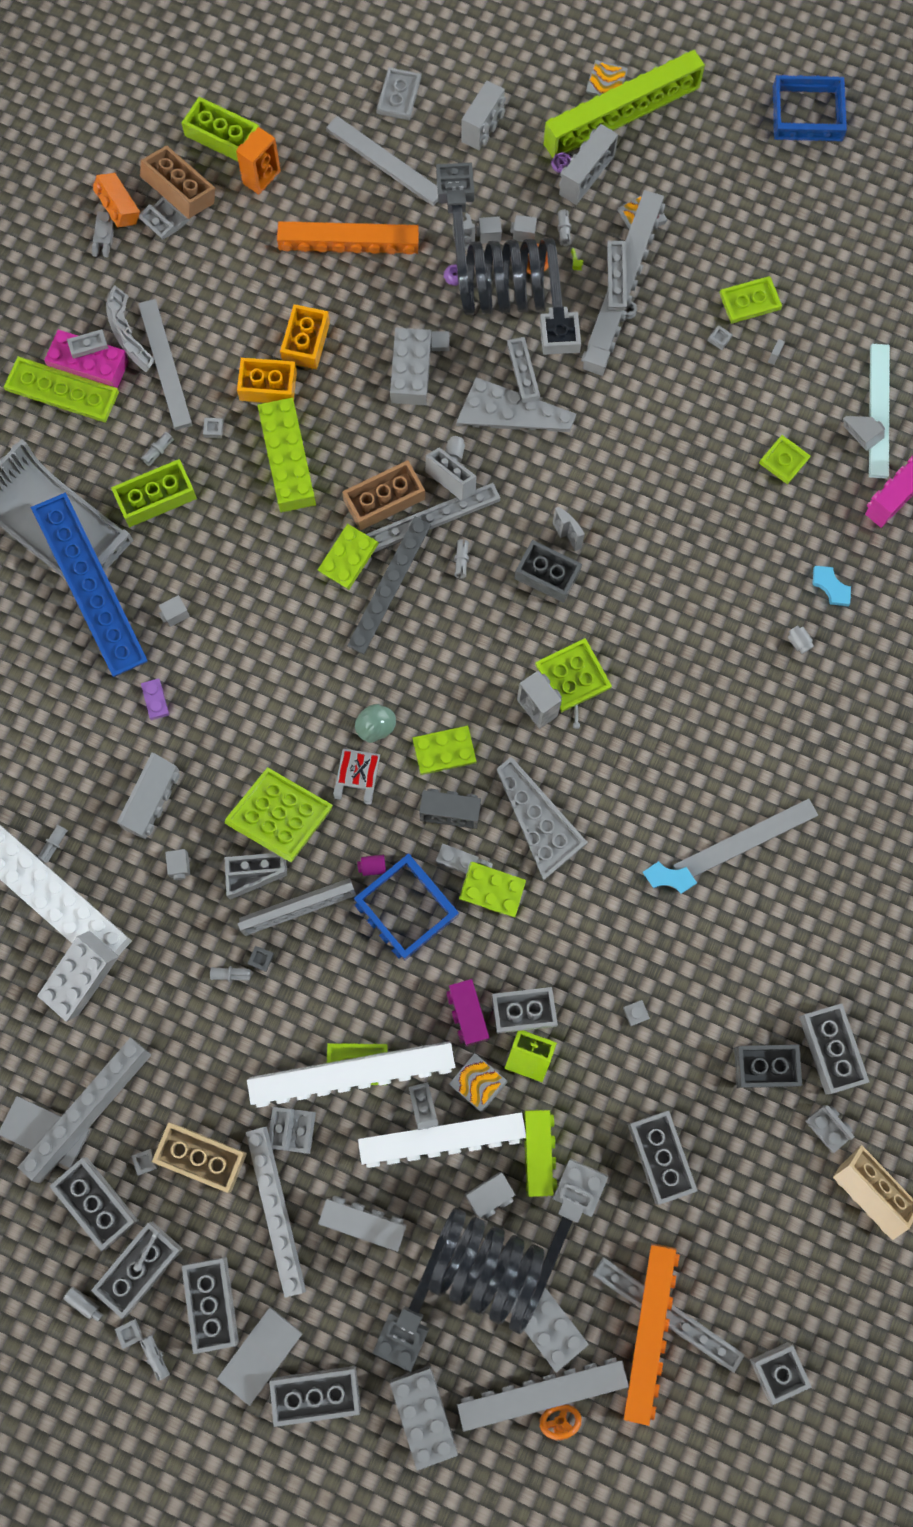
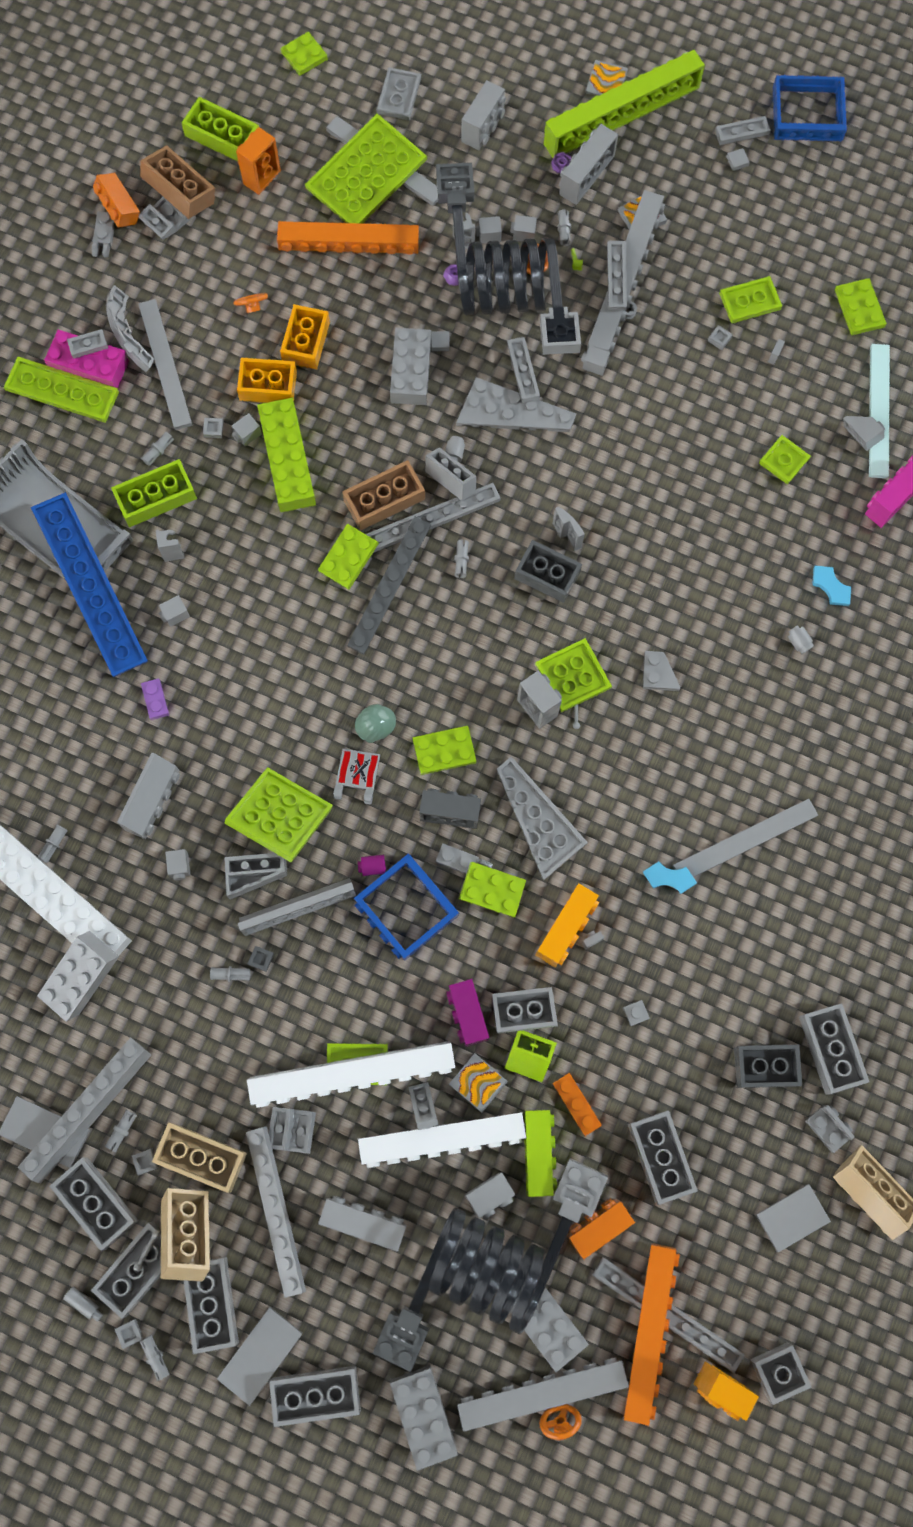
(120, 1130): none -> light grey pin
(169, 549): none -> light grey hinge
(185, 1235): none -> tan brick
(246, 430): none -> light grey brick
(251, 302): none -> orange piece
(304, 53): none -> lime plate
(366, 171): none -> lime plate
(566, 926): none -> light orange brick
(577, 1104): none -> orange plate
(591, 939): none -> light grey plate
(599, 1228): none -> orange brick
(658, 672): none -> light grey wing
(725, 1392): none -> light orange brick
(737, 159): none -> light grey tile
(742, 130): none -> light grey plate
(793, 1218): none -> light grey tile
(860, 306): none -> lime plate

